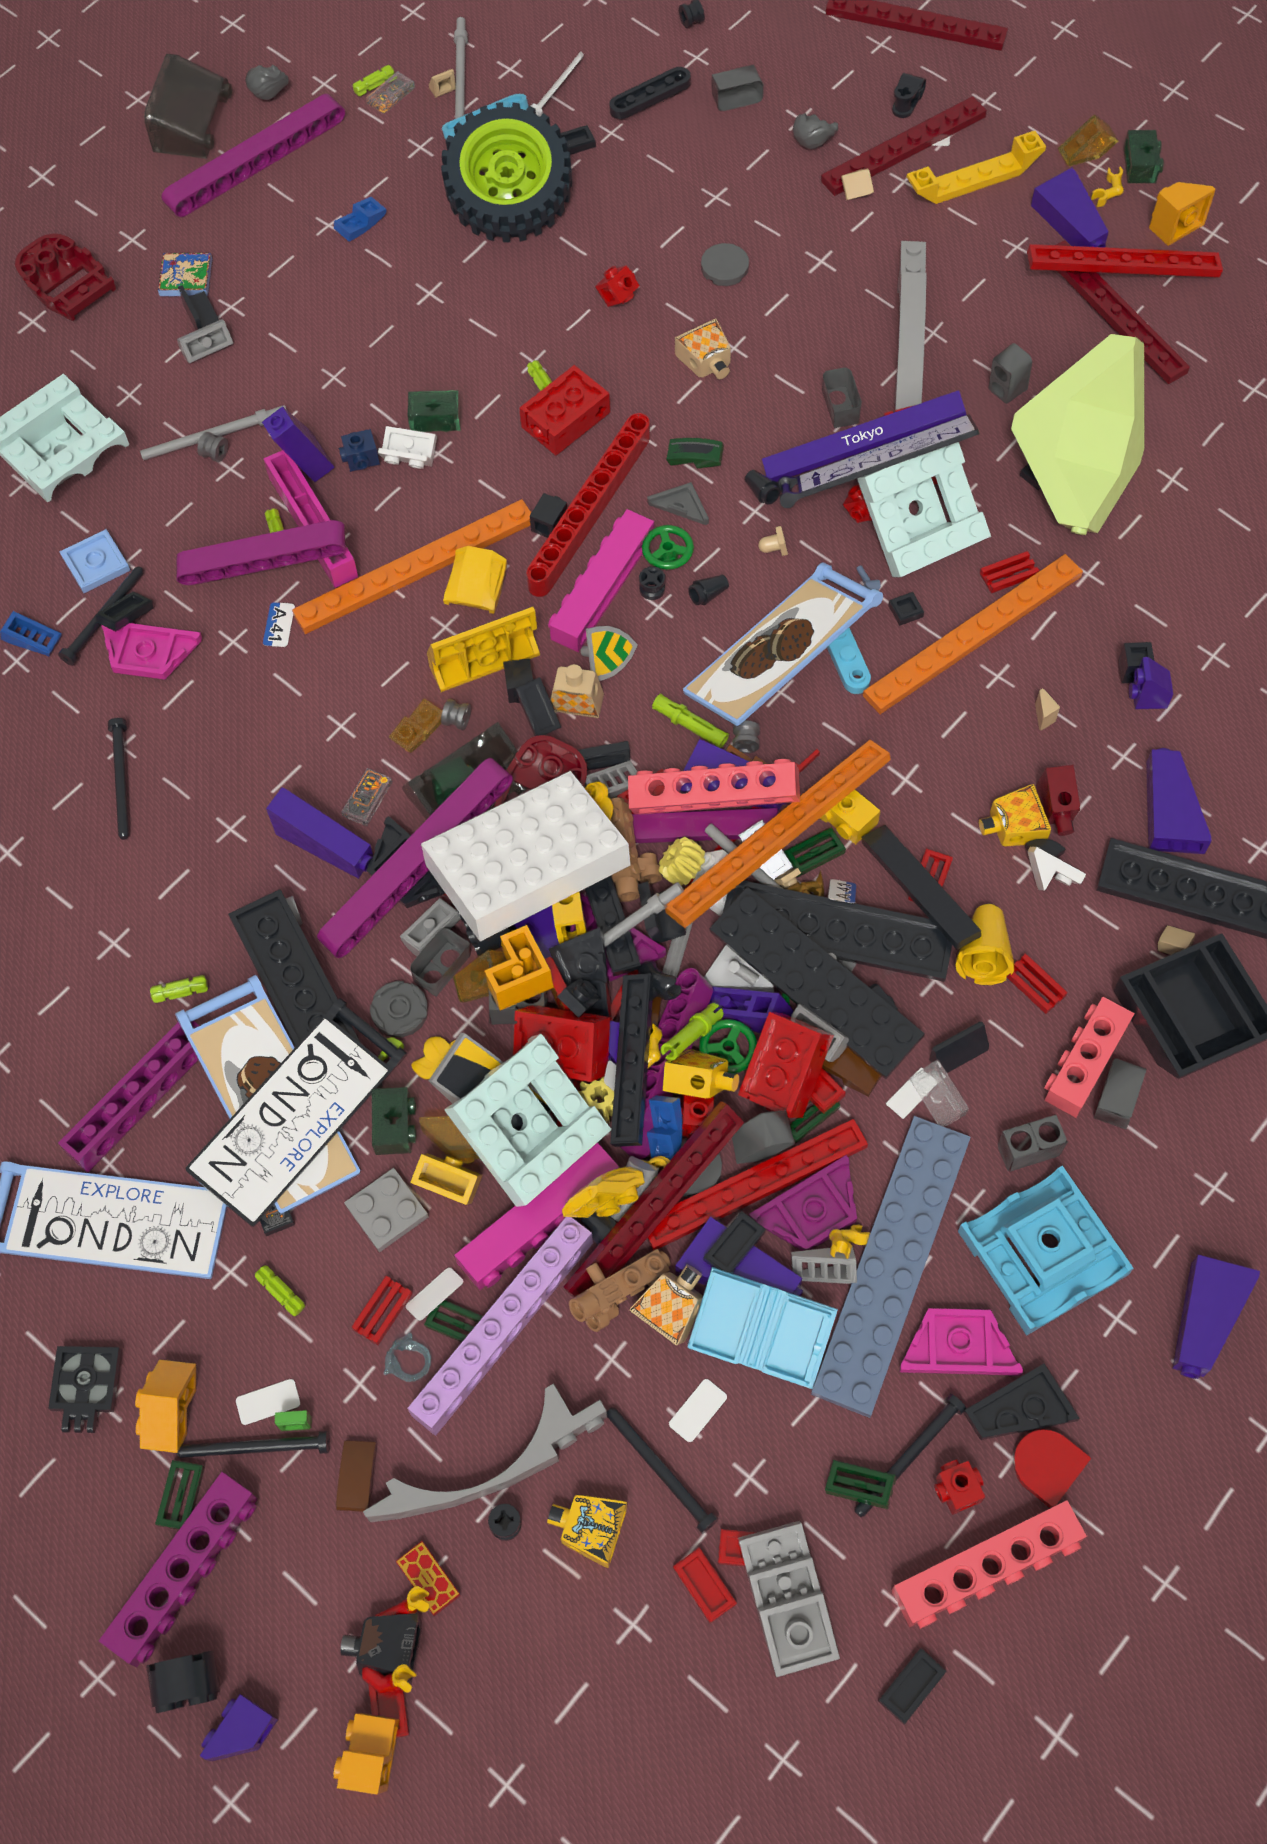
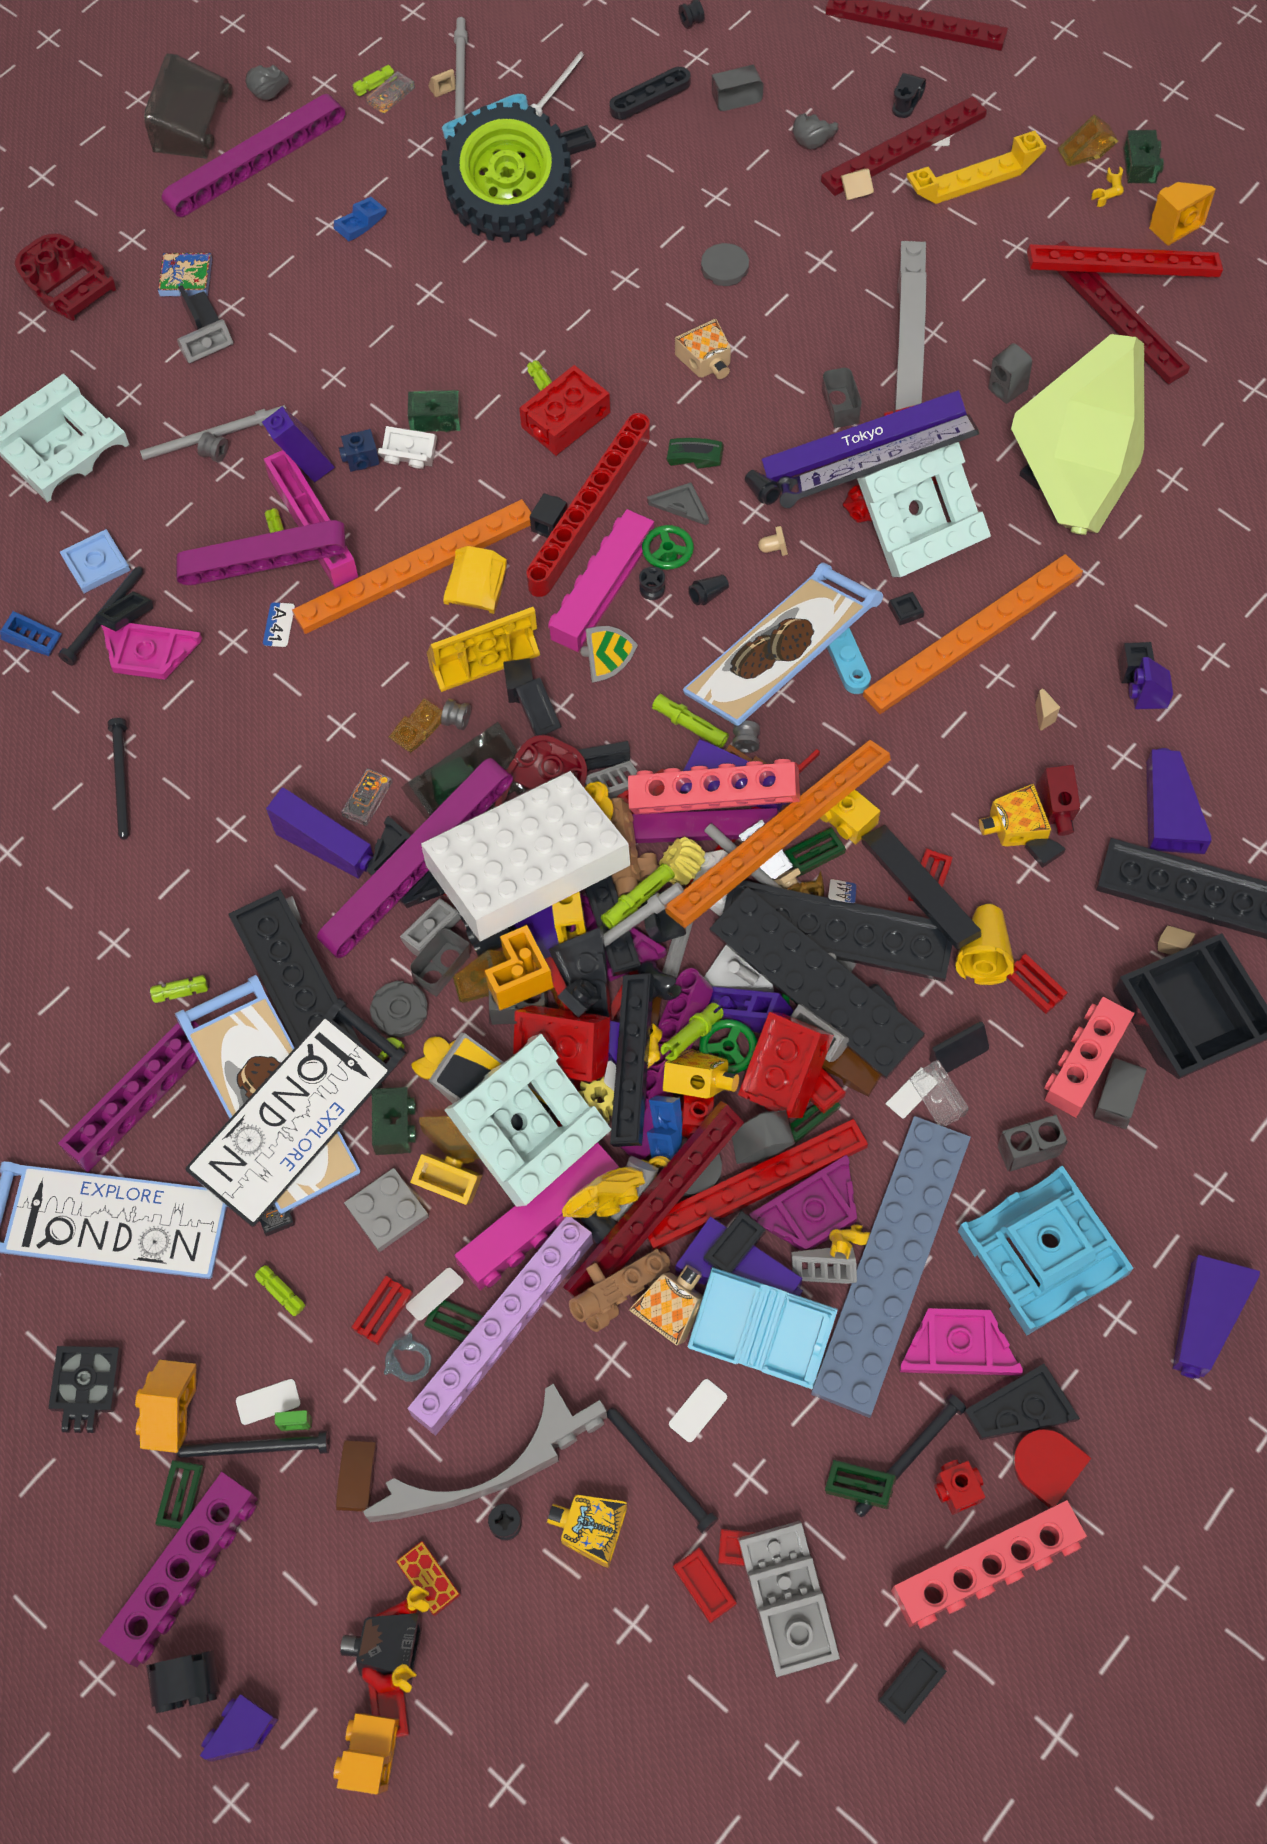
(577, 692): tan torso -> none
(617, 285): red brick -> none
(629, 903): none -> lime pin
(870, 584): sand blue hand -> none
(1006, 569): red tile -> none
(1046, 865): white slope -> none
(1070, 210): dark purple slope -> none

